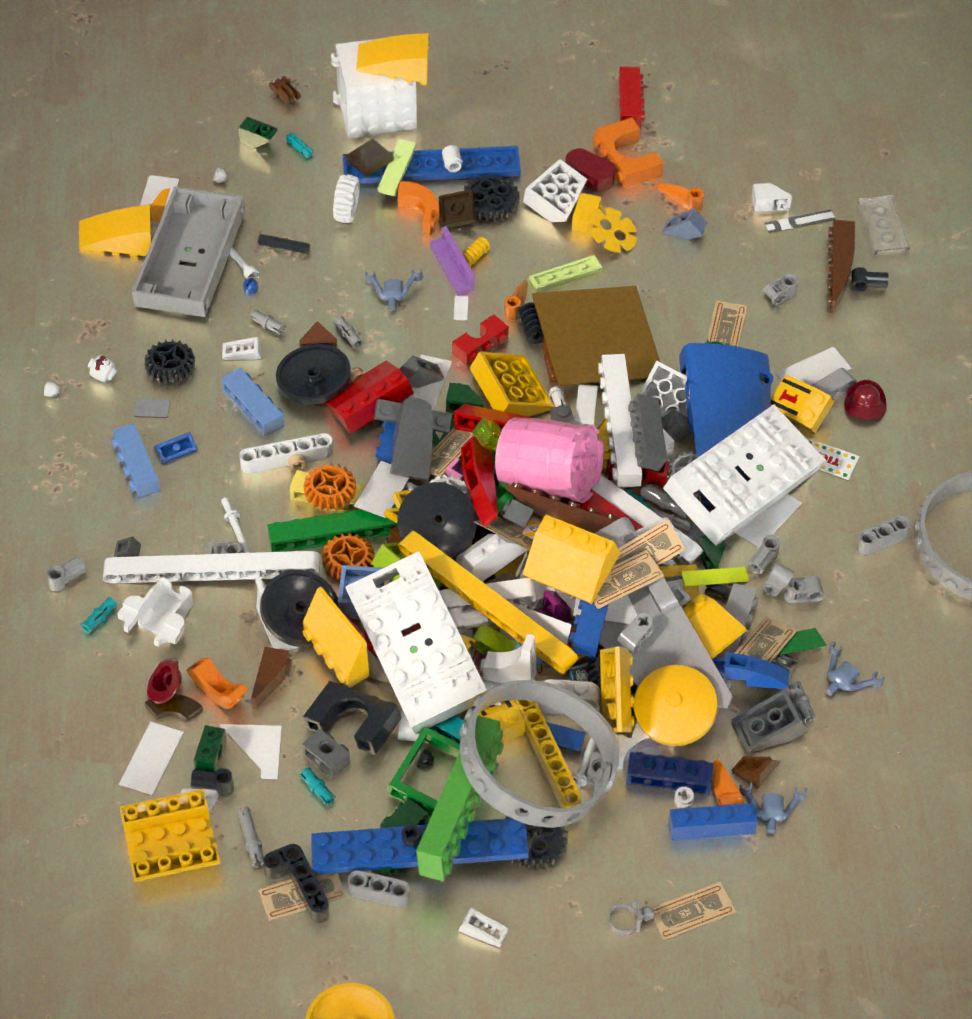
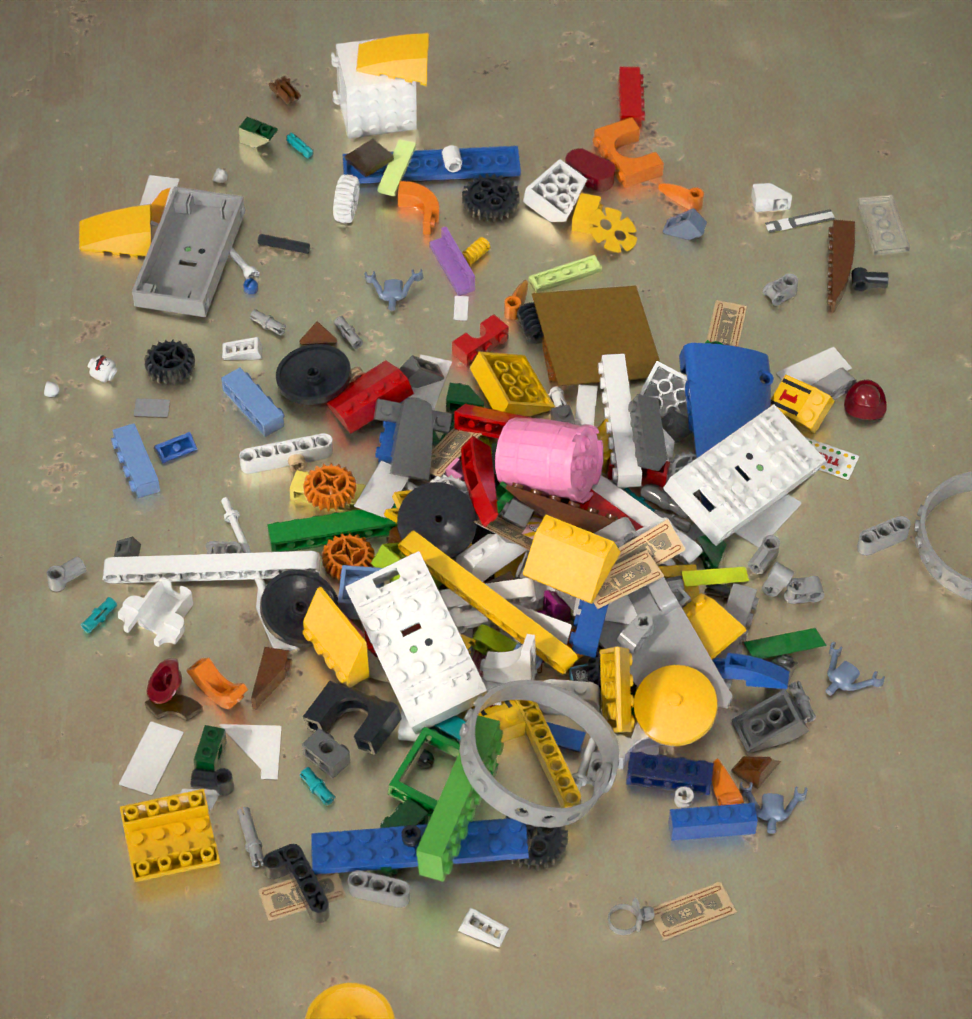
(457, 209): dark brown tile -> none
(487, 433): clear neon green brick -> none
(766, 640): sticker -> none

